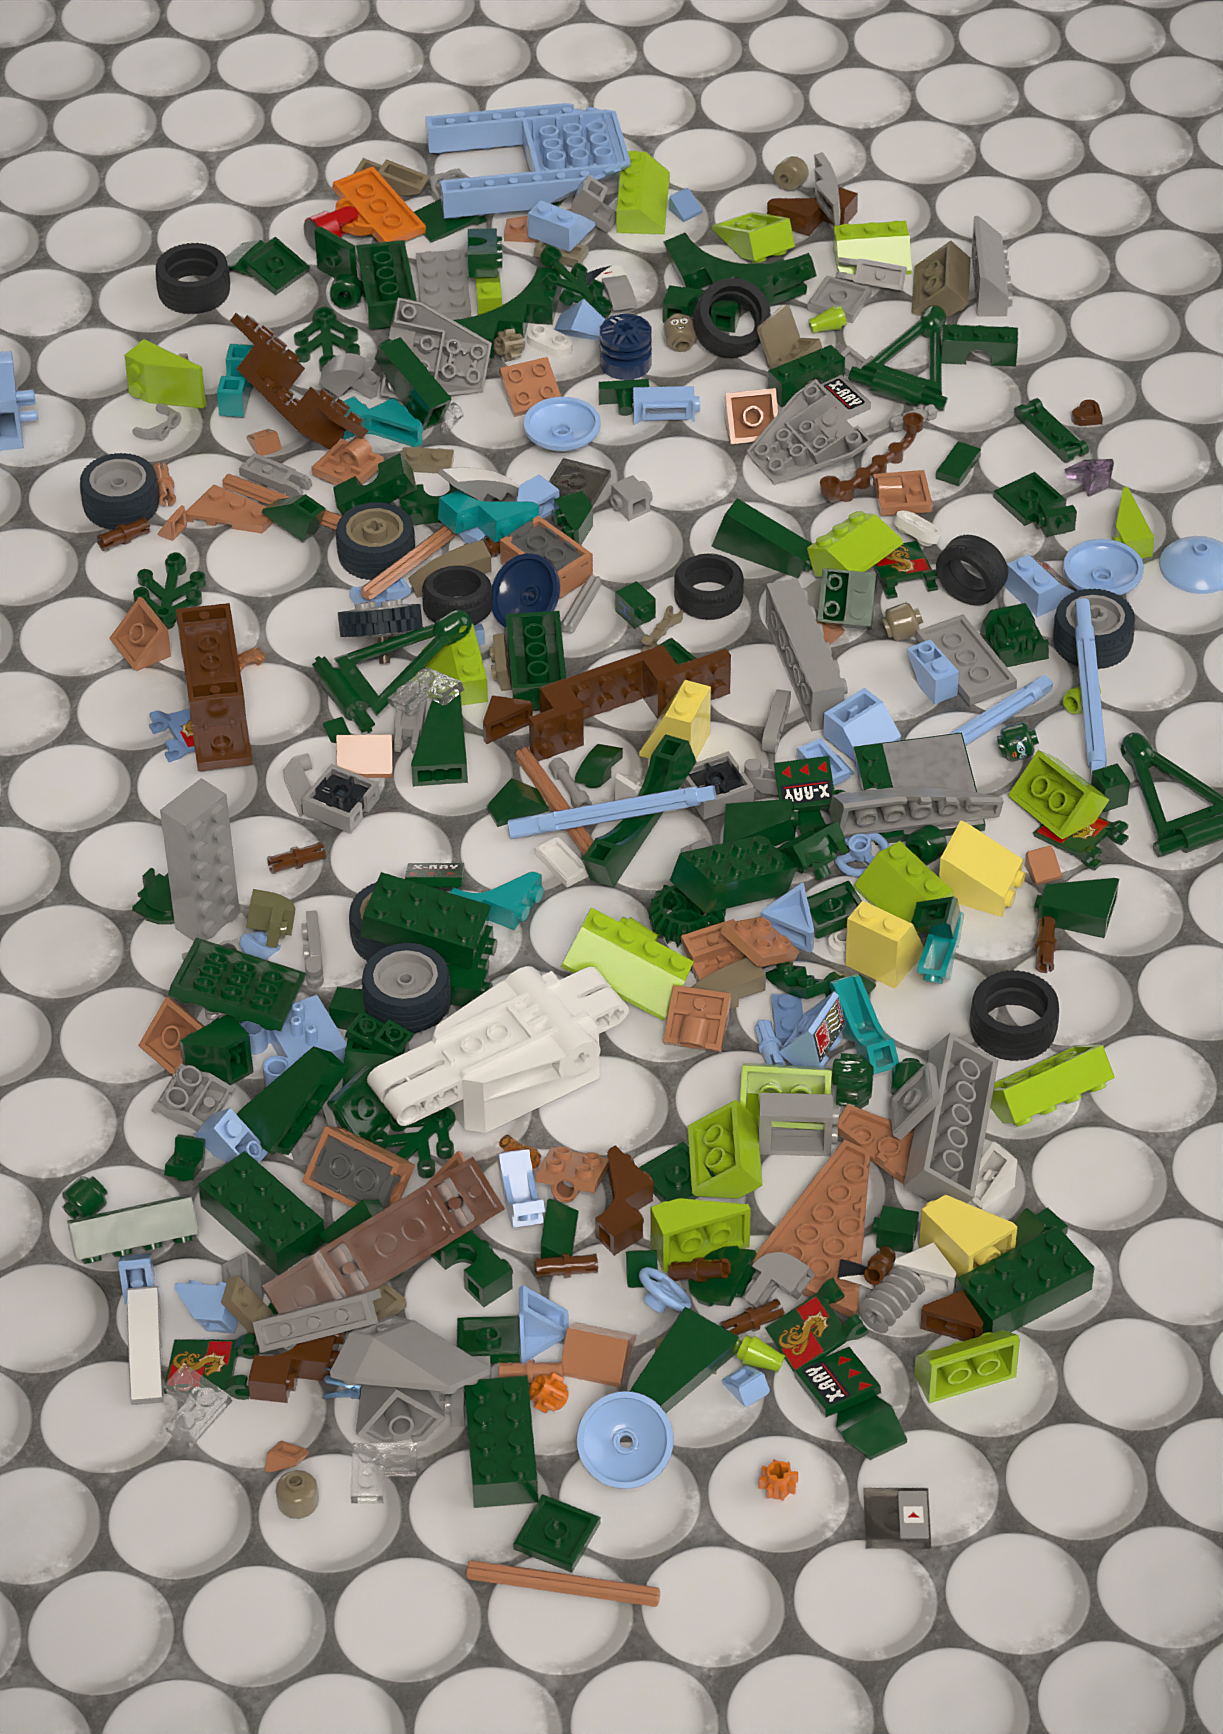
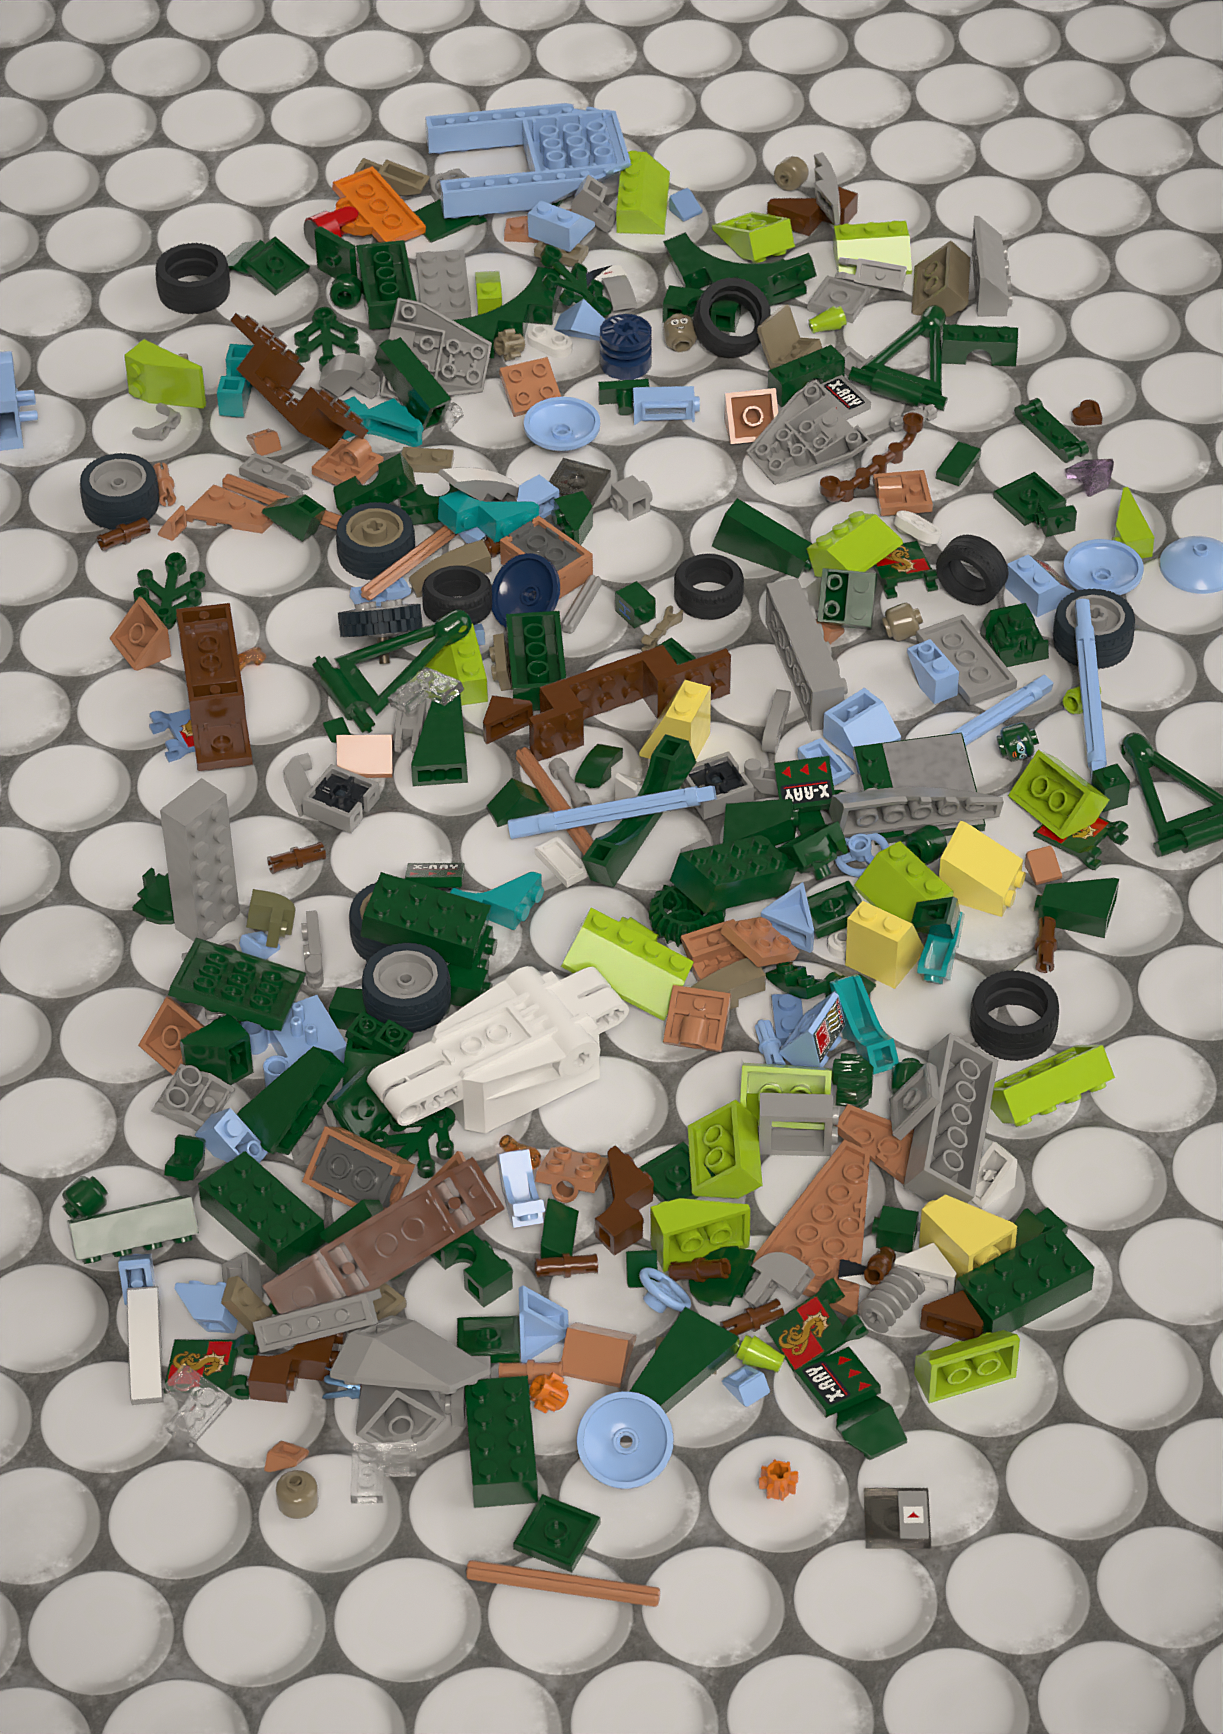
(484, 253): dark green arch -> none

